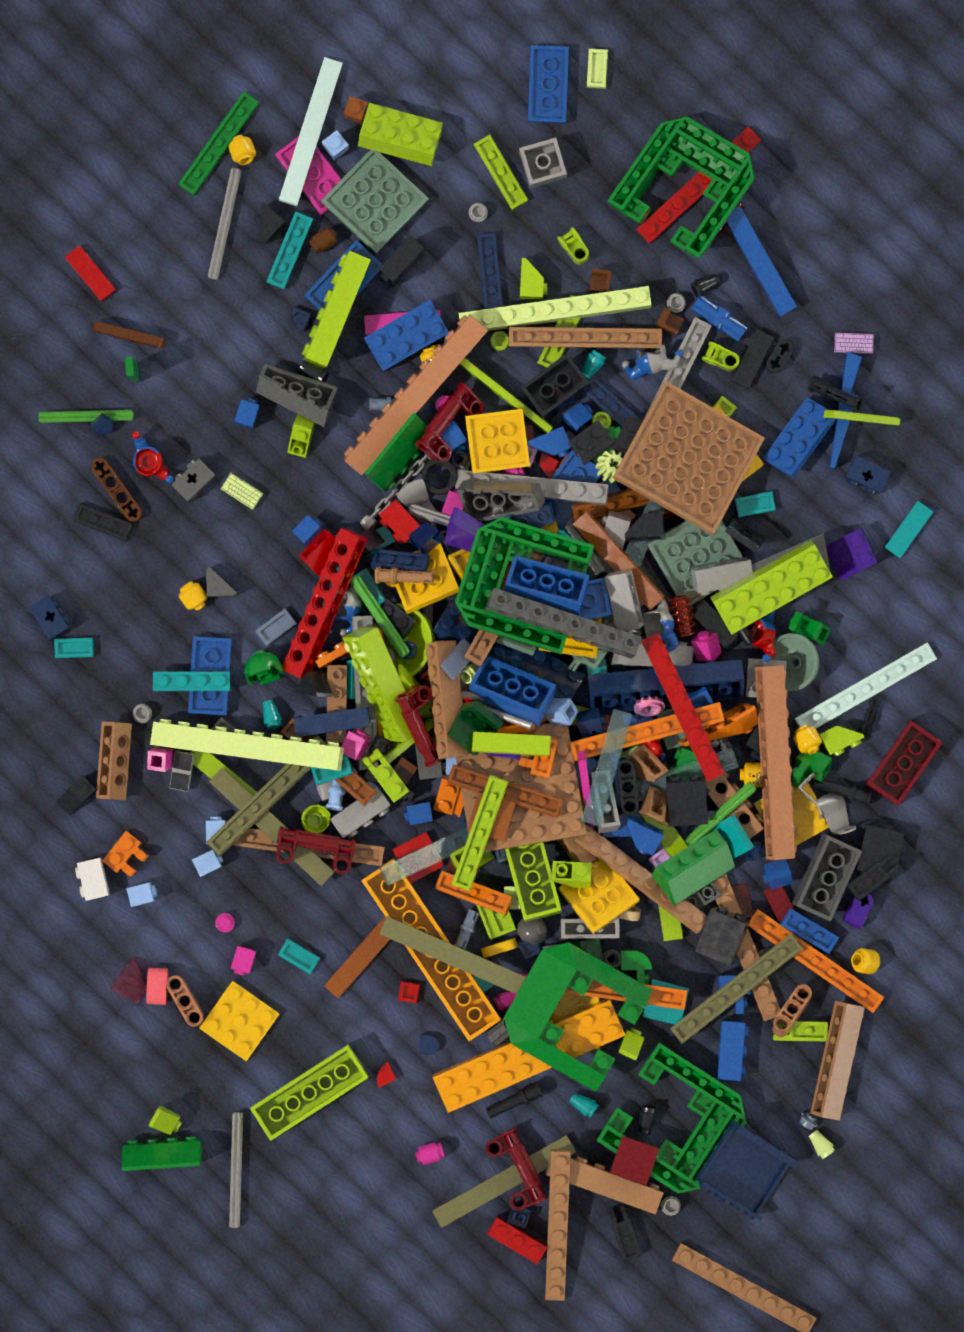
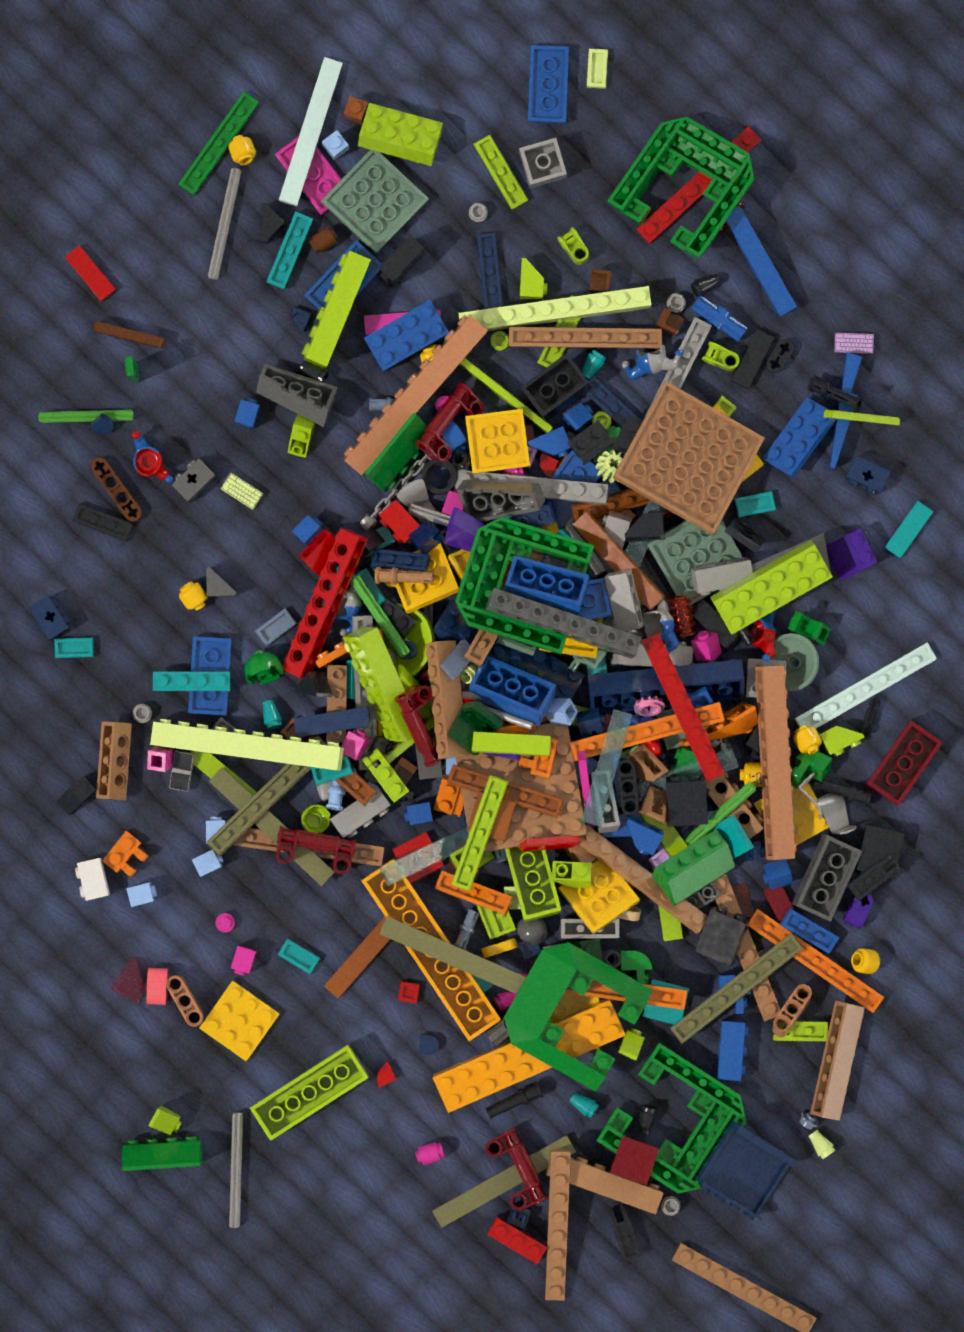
(549, 843): none -> red tile

